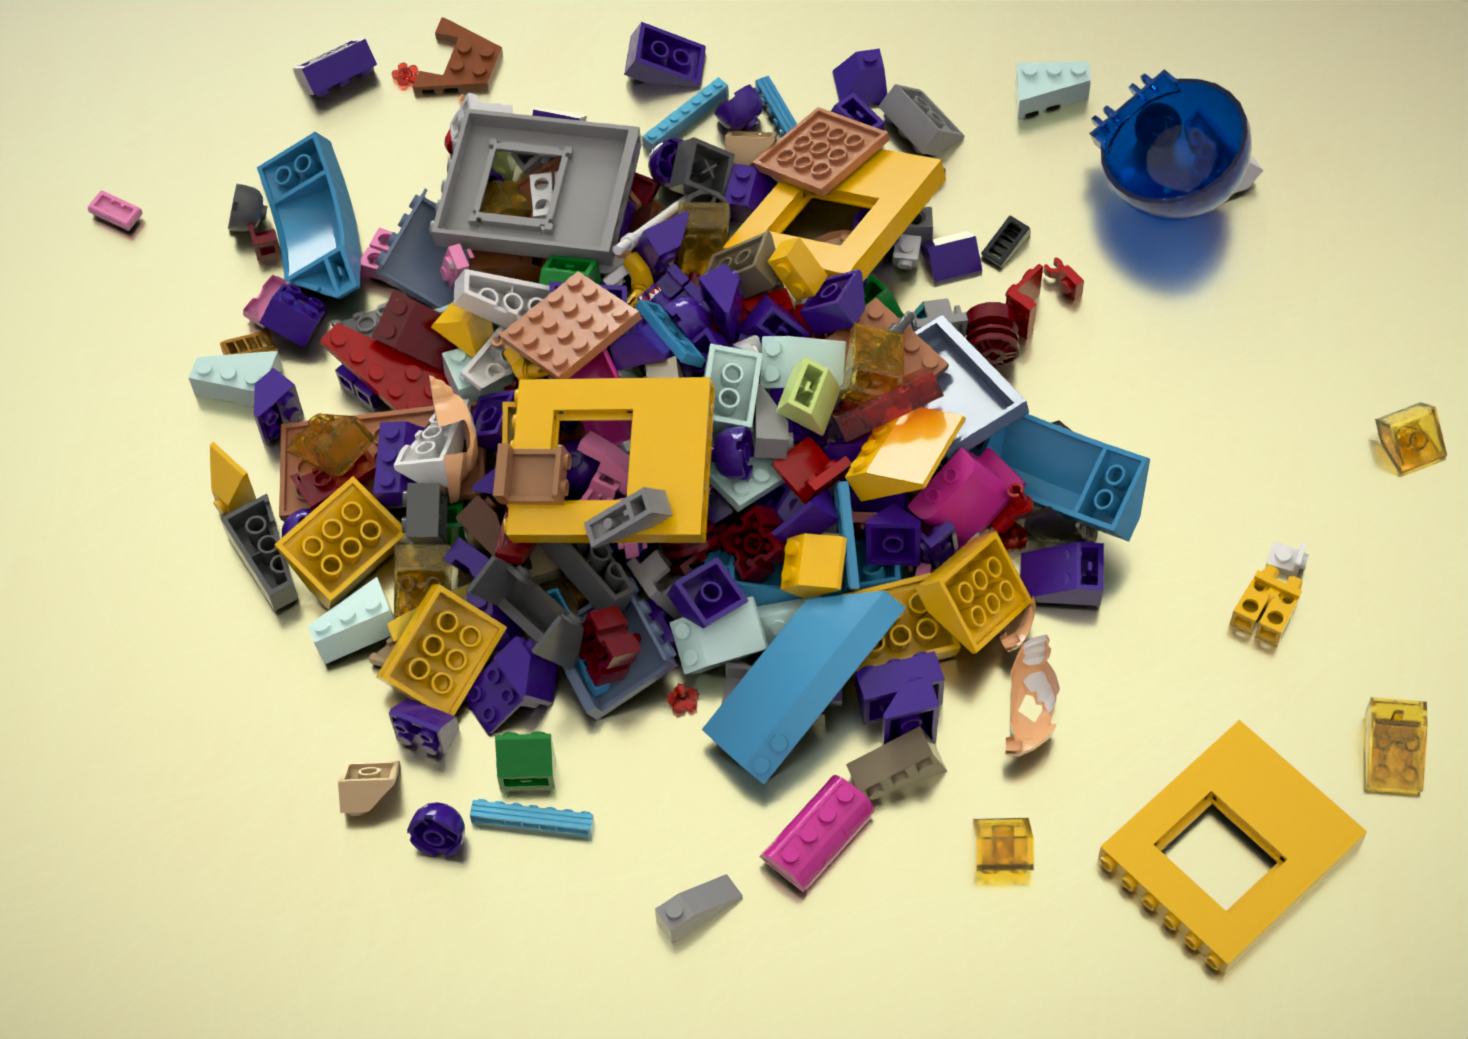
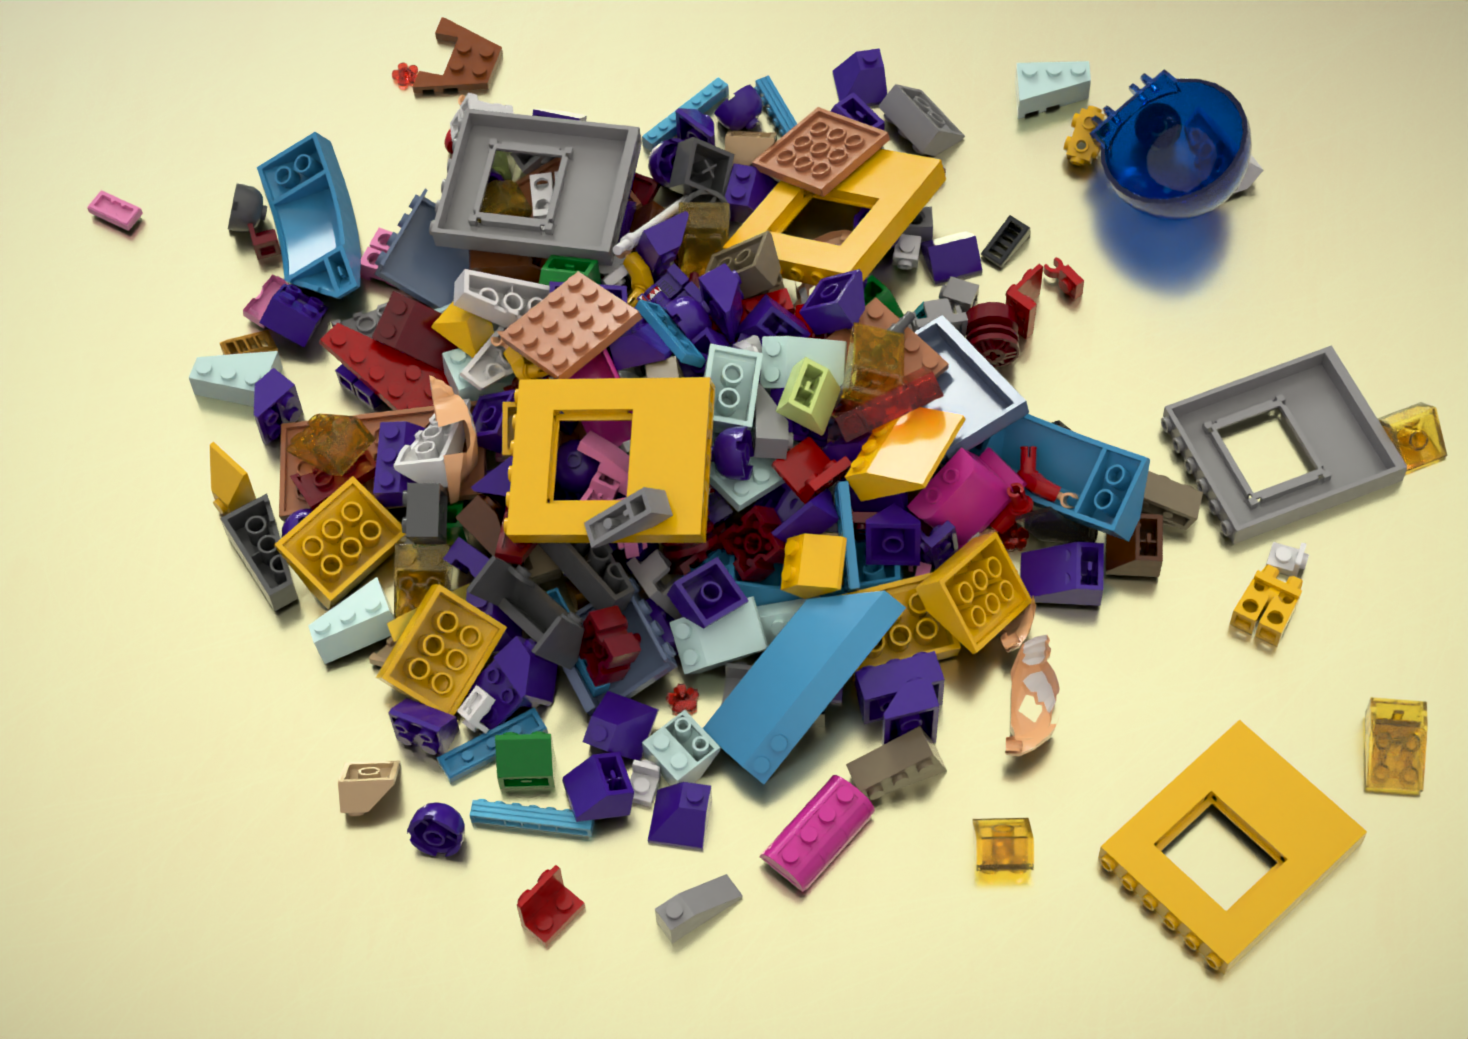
(336, 67): dark purple slope -> none
(454, 264): bright pink piece -> none
(475, 707): none -> white bracket
(482, 750): none -> dark azure tile
(531, 475): medium nougat panel -> none
(548, 907): none -> red bracket
(599, 788): none -> dark purple slope
(620, 725): none -> dark purple slope
(645, 781): none -> white bracket
(664, 57): dark purple slope -> none
(681, 749): none -> light aqua slope
(681, 815): none -> dark purple slope
(693, 123): none -> dark purple slope
(797, 268): yellow brick -> none
(960, 293): none -> light grey brick
(1036, 482): none -> red arm
(1083, 126): none -> yellow brick
(1141, 554): none -> reddish brown slope
(1173, 500): none -> dark tan wedge
(1327, 419): none -> light grey panel

